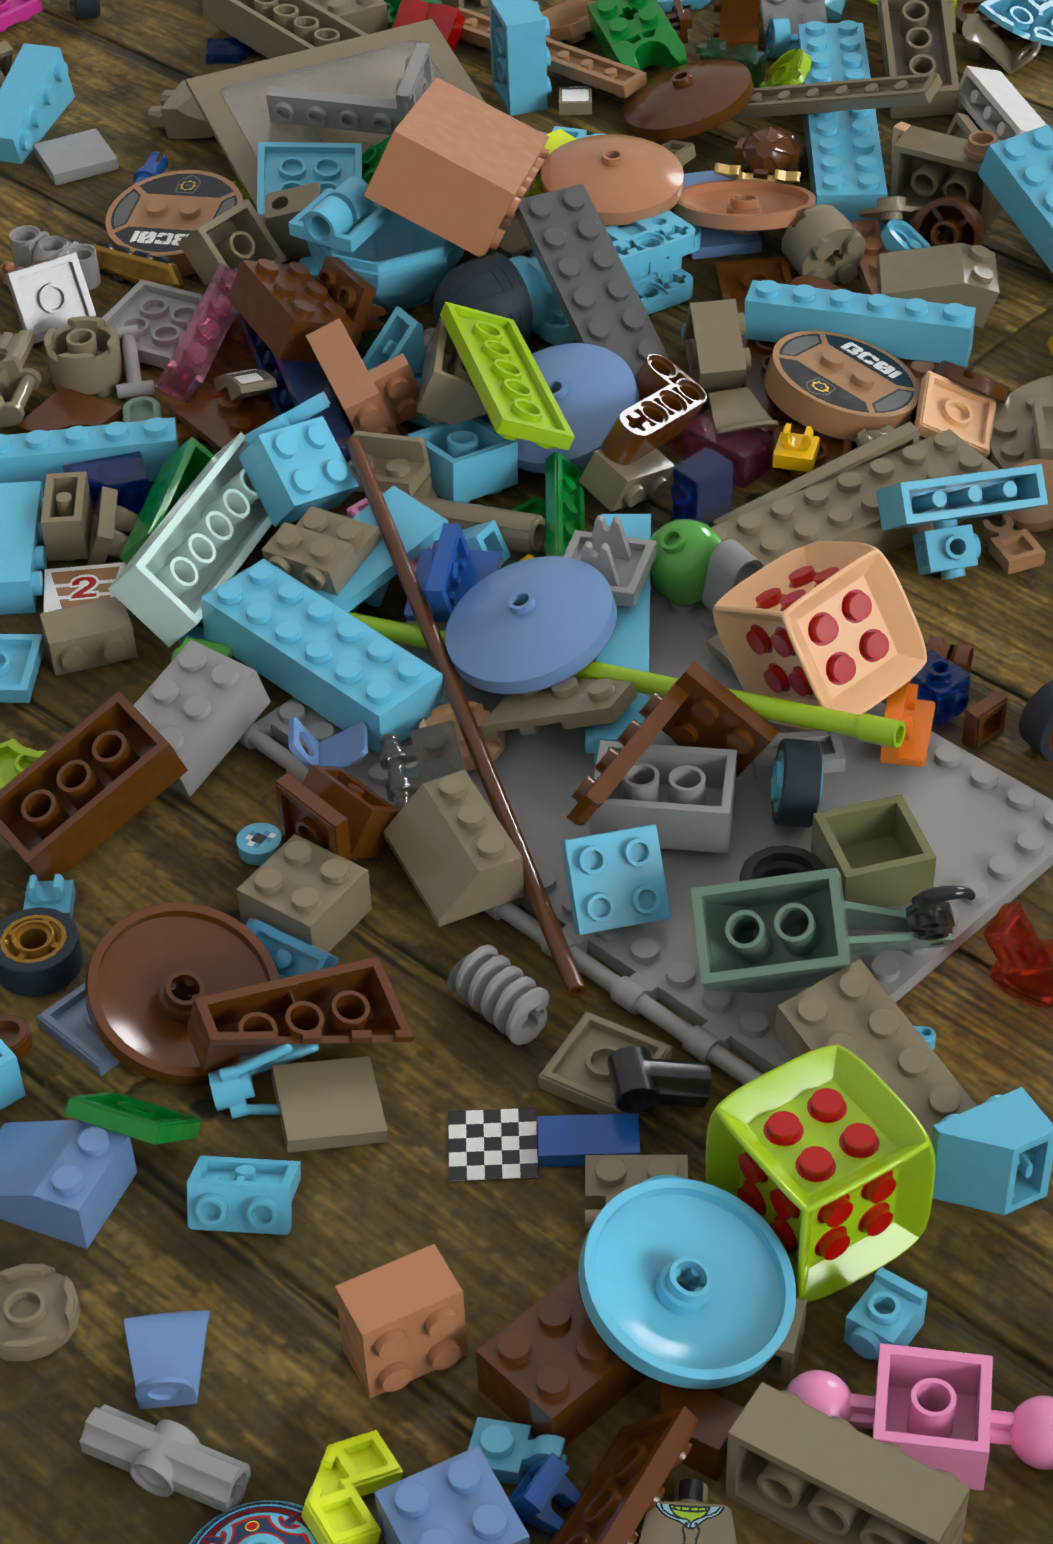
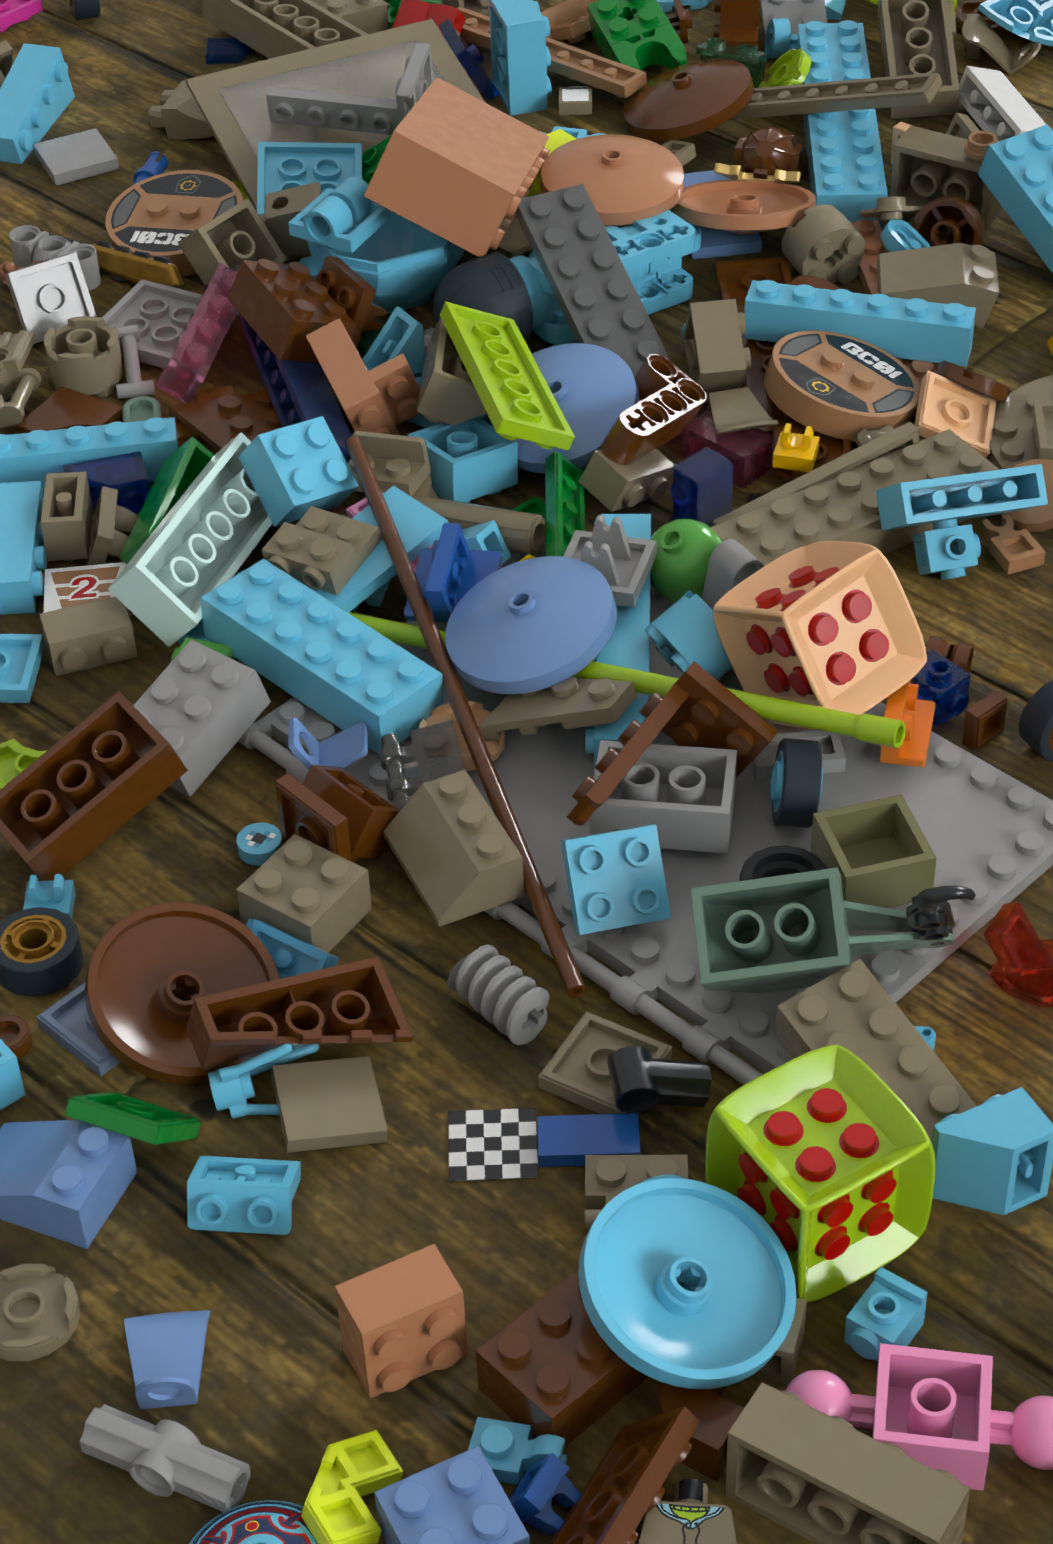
(245, 383): dark tan slope -> none
(296, 415): medium azure tile -> none
(469, 58): none -> clear blue plate
(688, 635): none -> medium azure brick

